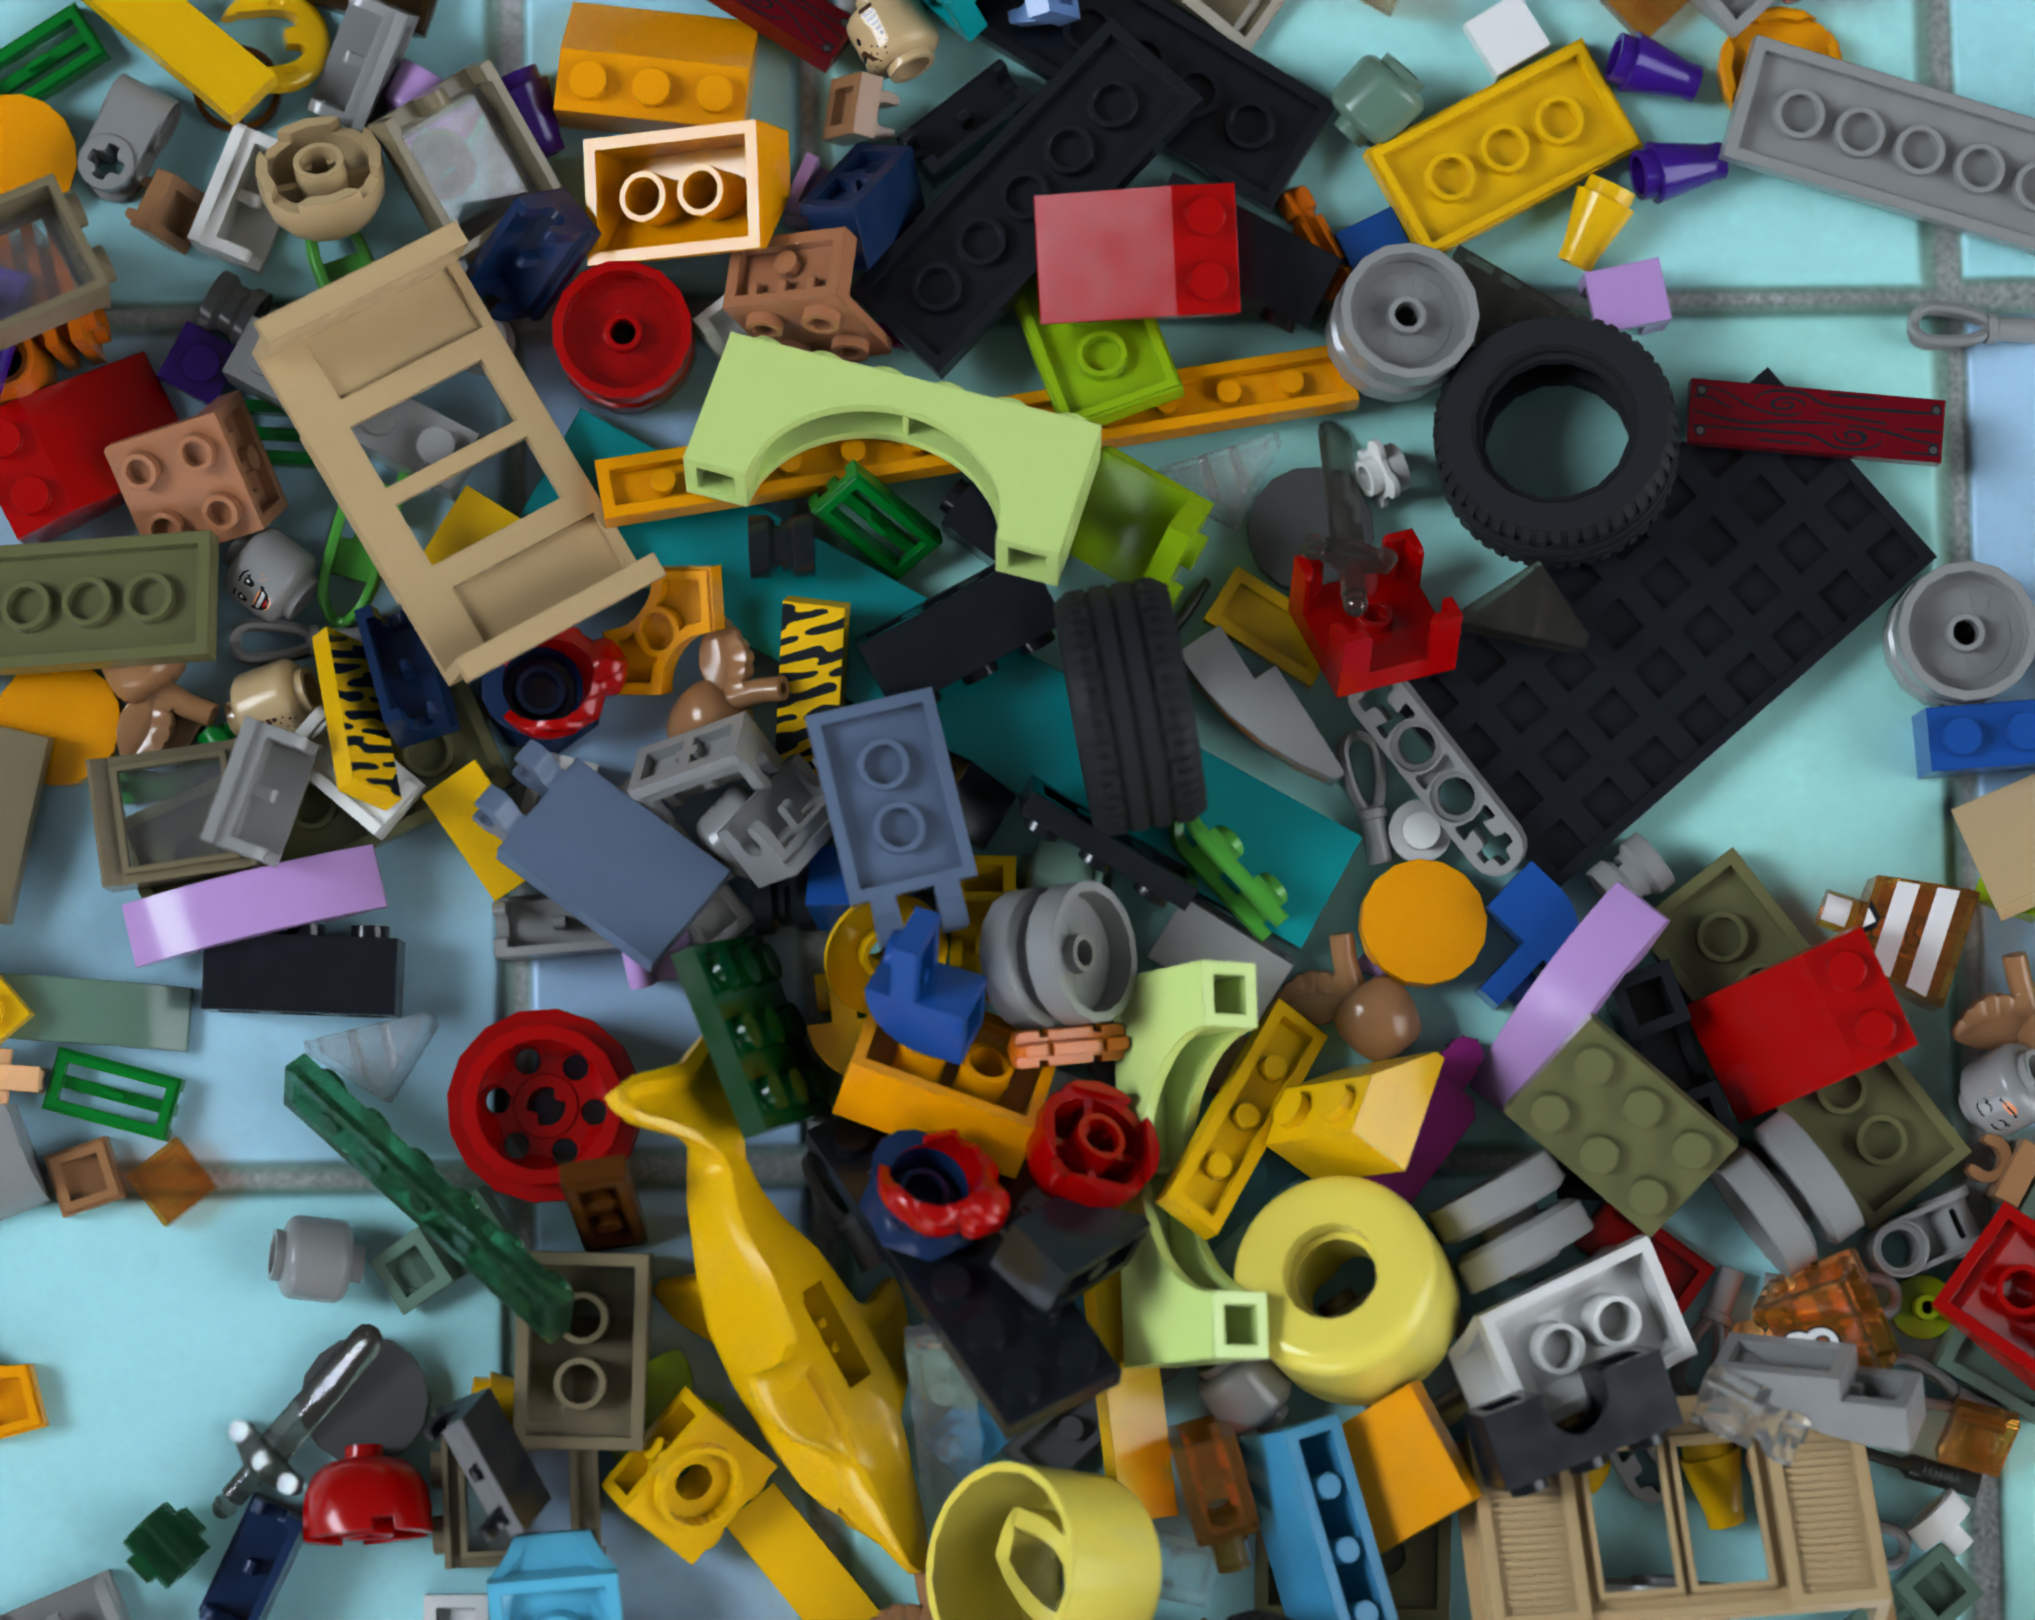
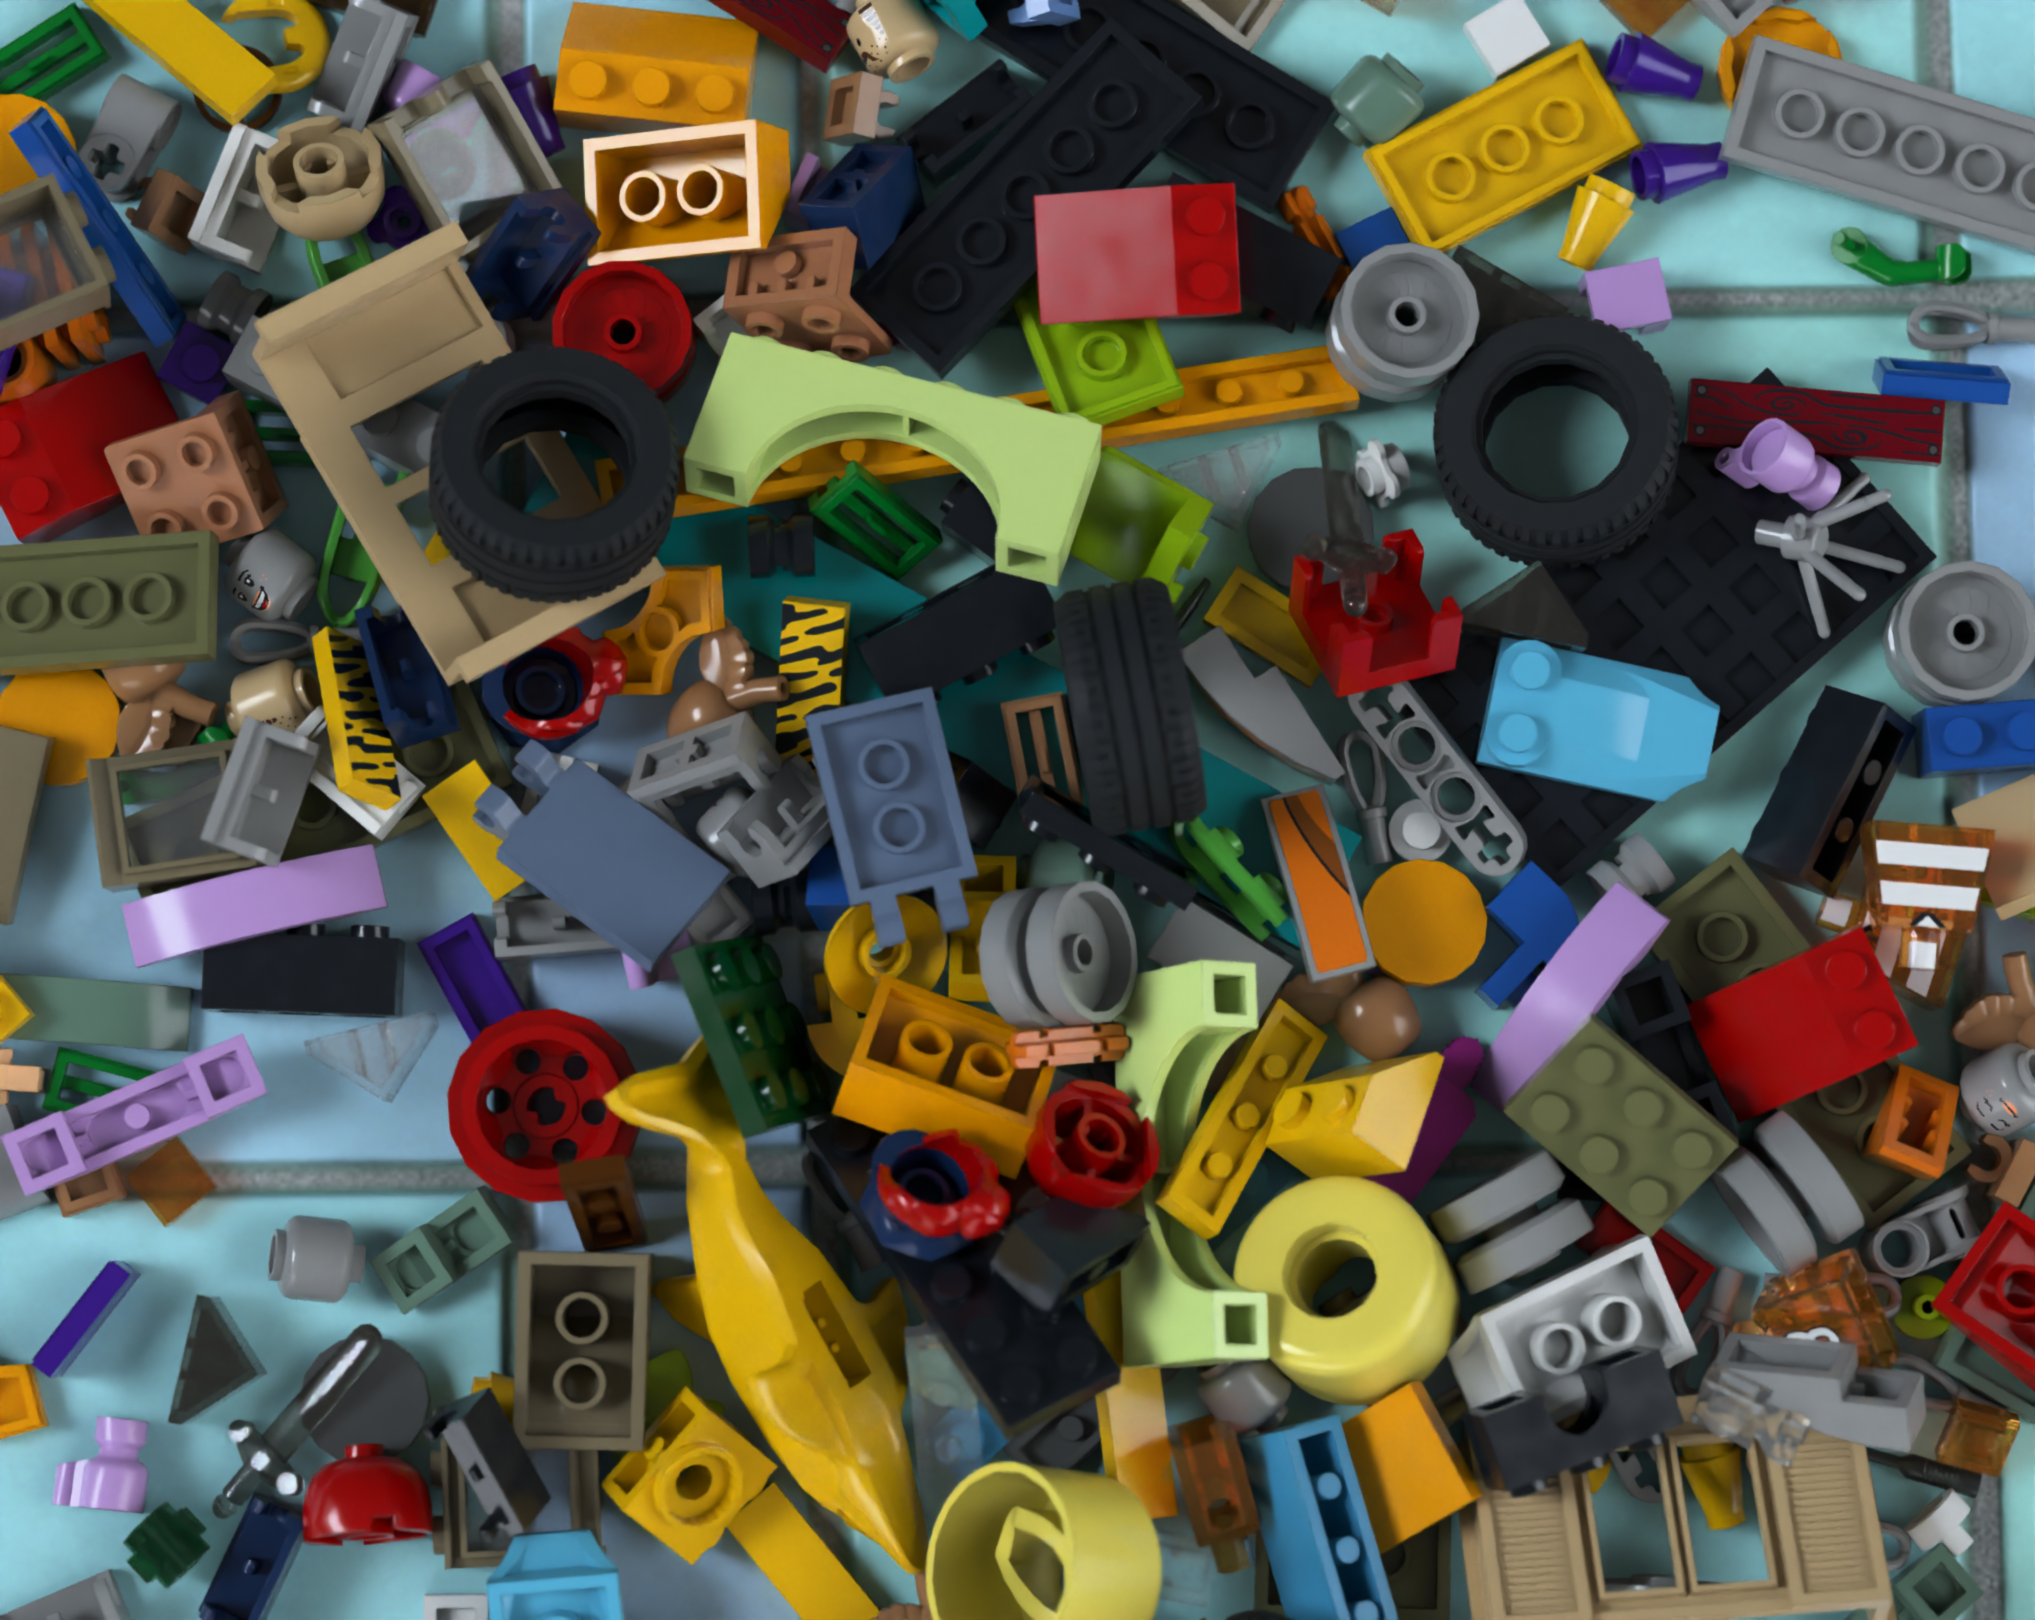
(85, 1318): none -> dark purple tile
(111, 1479): none -> lavender piece
(134, 1116): none -> lavender slope
(137, 278): none -> blue tile
(214, 1362): none -> clear smoke slope
(385, 226): none -> dark purple plate
(426, 1197): clear green plate -> none
(471, 975): none -> dark purple tile
(570, 394): none -> black tyre
(923, 1000): blue brick -> none
(1032, 706): none -> medium nougat tile
(1317, 884): none -> slope
(1595, 722): none -> medium azure slope
(1781, 463): none -> lavender piece
(1807, 542): none -> light grey plant
(1829, 791): none -> black brick
(1855, 250): none -> green piece
(1914, 1124): none -> orange slope
(1924, 883): none -> clear orange torso
(1941, 380): none -> blue tile

